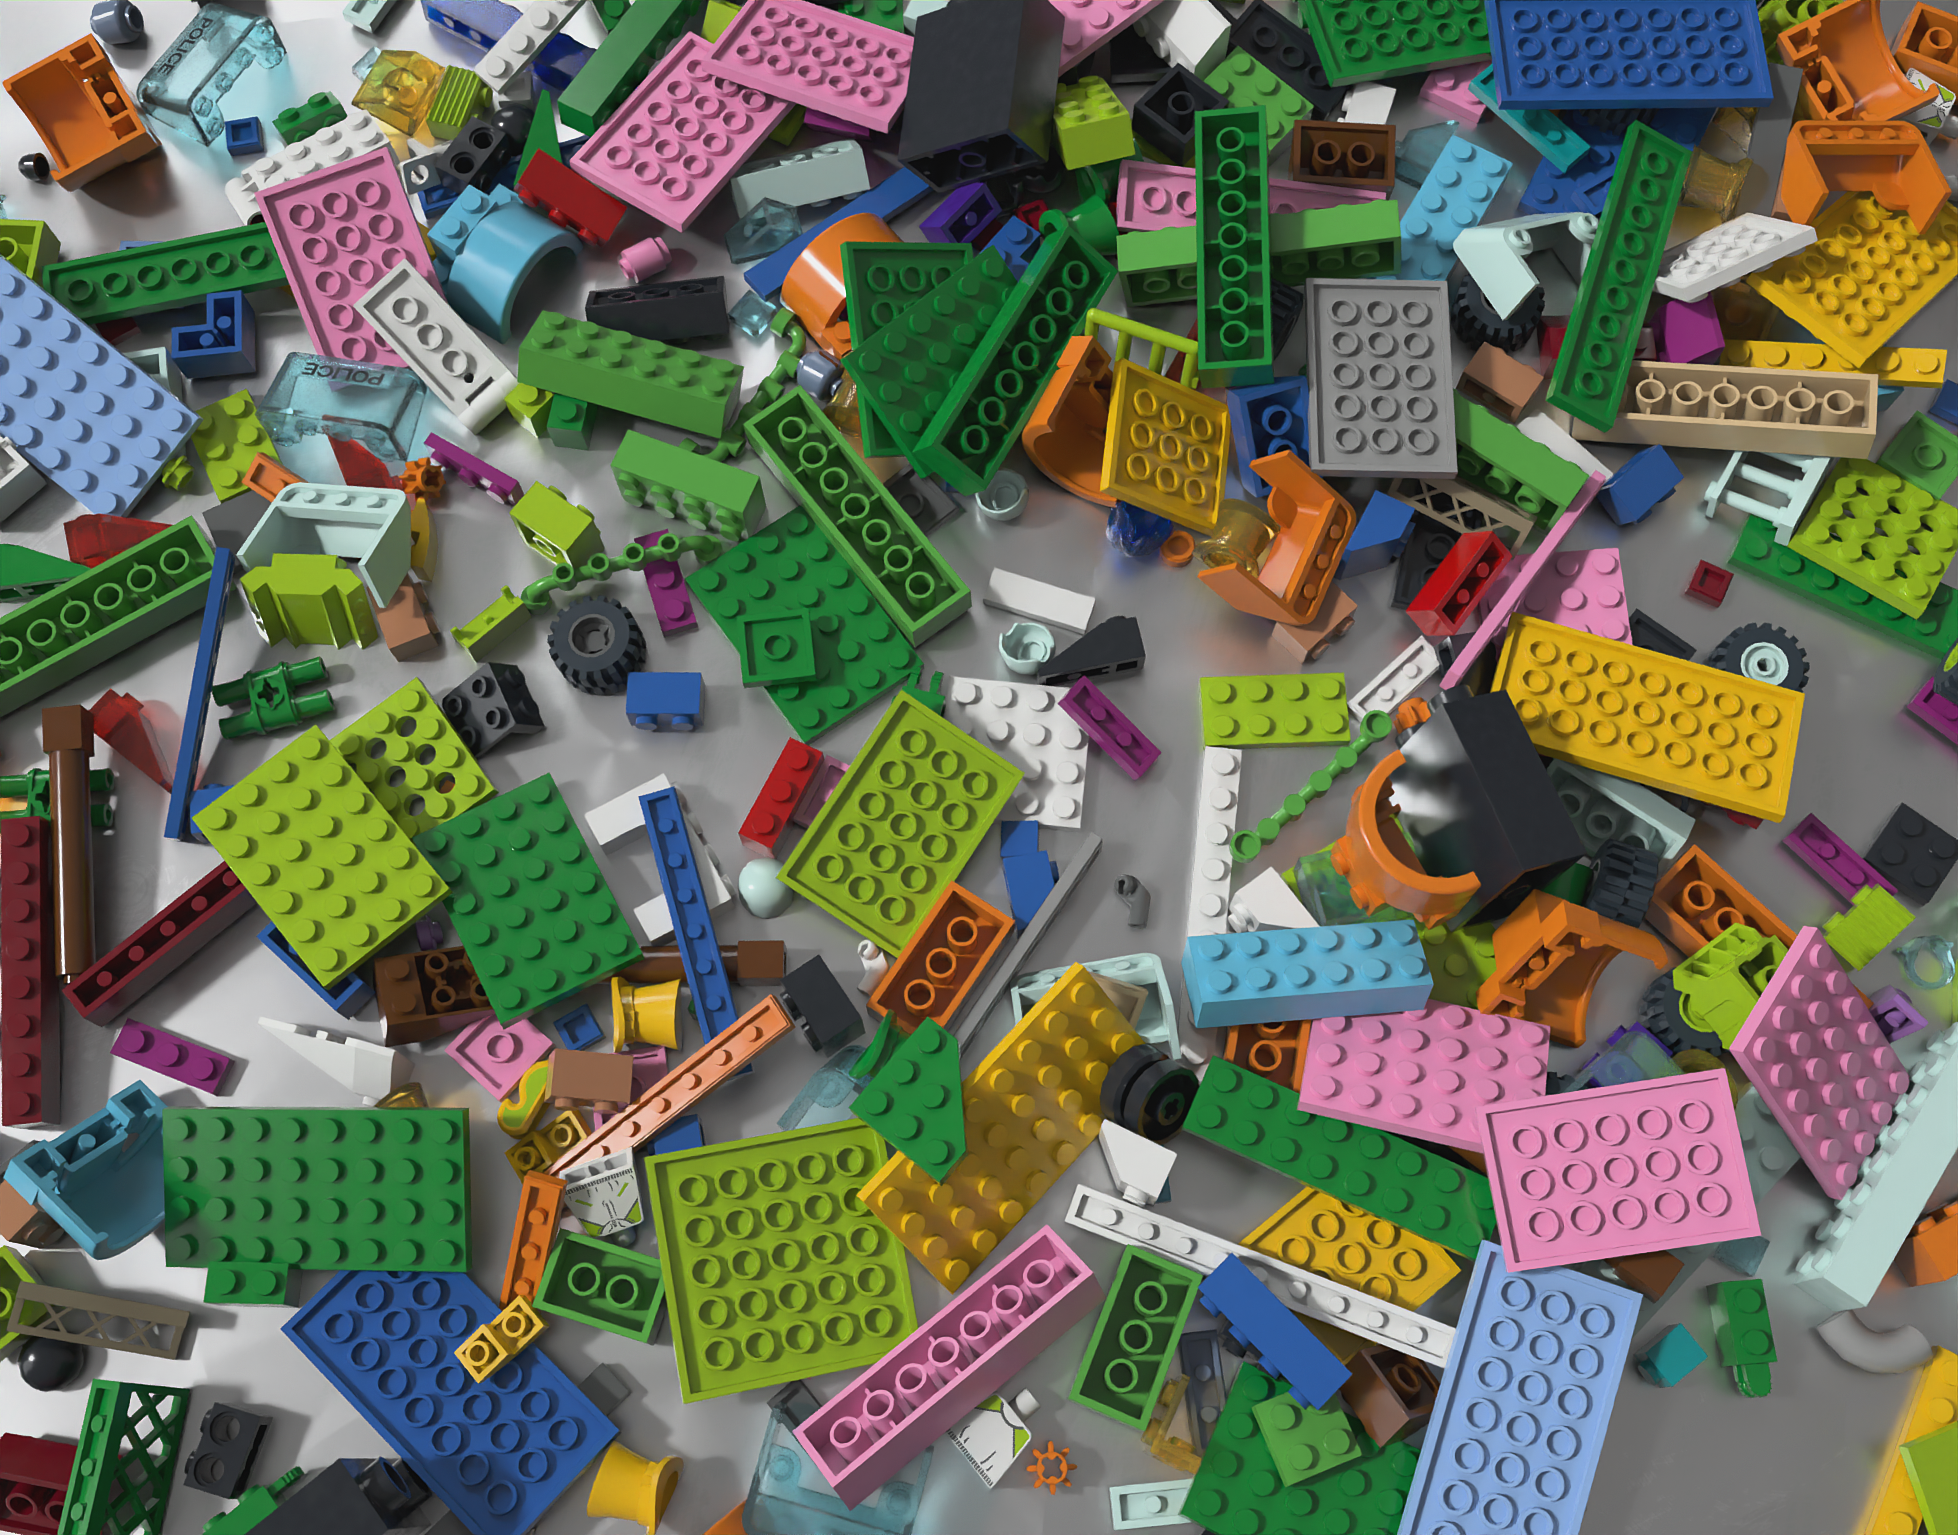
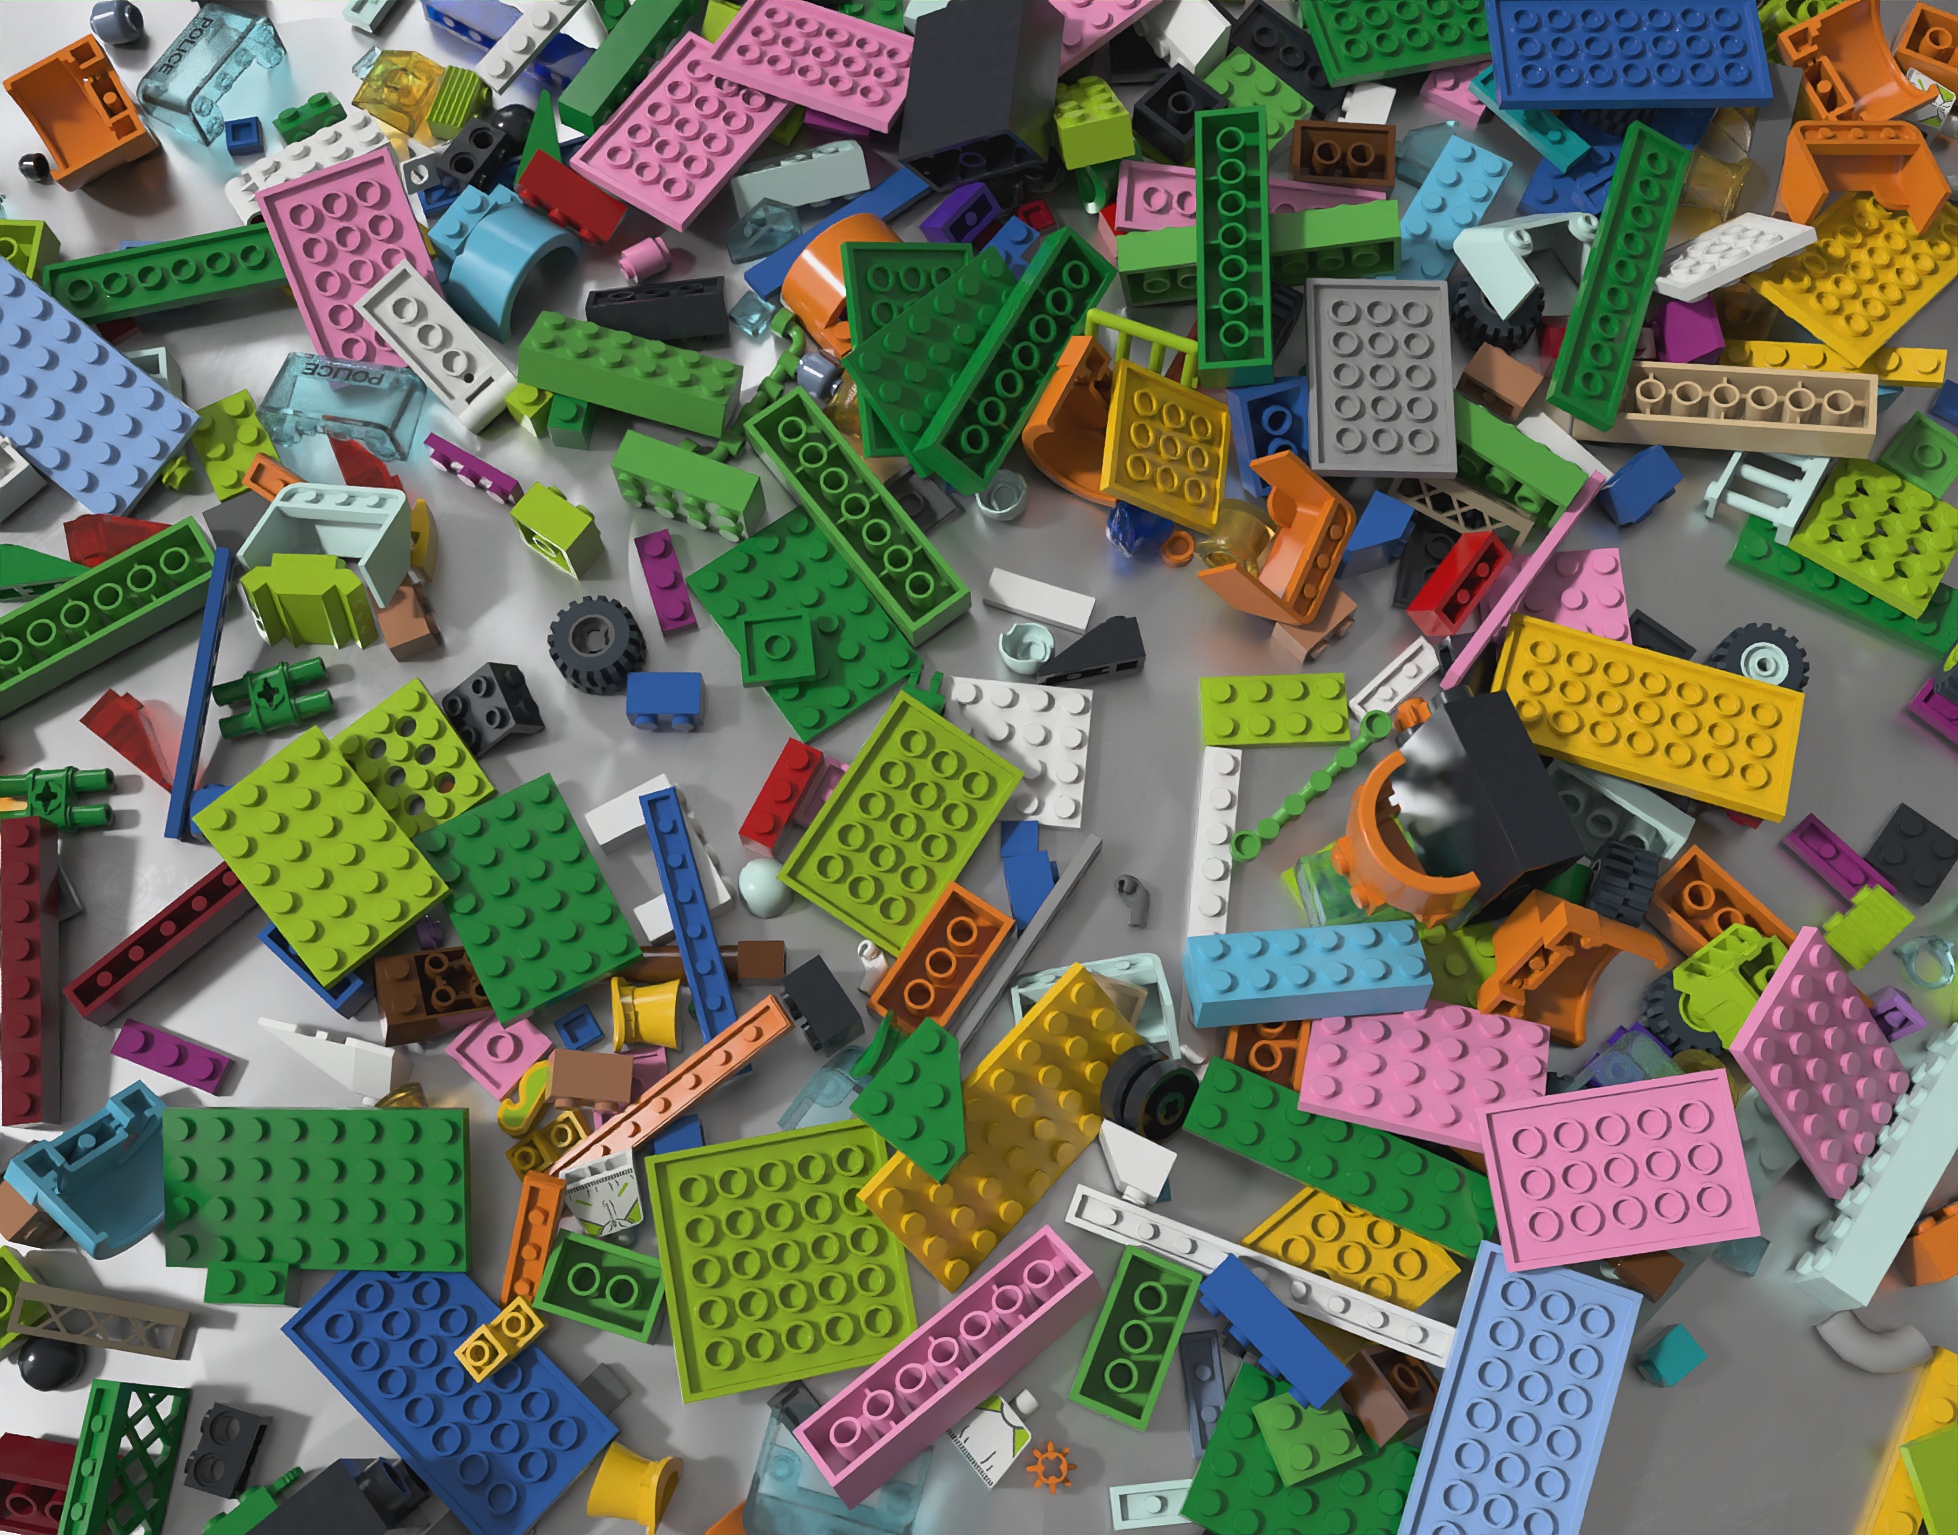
(69, 744): reddish brown brick -> none
(222, 344): blue brick -> none
(422, 479): orange gear -> none
(492, 625): lime hinge -> none
(519, 91): white plate -> none
(599, 567): bright green bar -> none
(1090, 220): green hat -> none
(1109, 728): magenta plate -> none
(1175, 1451): clear yellow bracket -> none
(1267, 906): white slope -> none
(1709, 583): dark red tile -> none
(1743, 1333): green hinge -> none

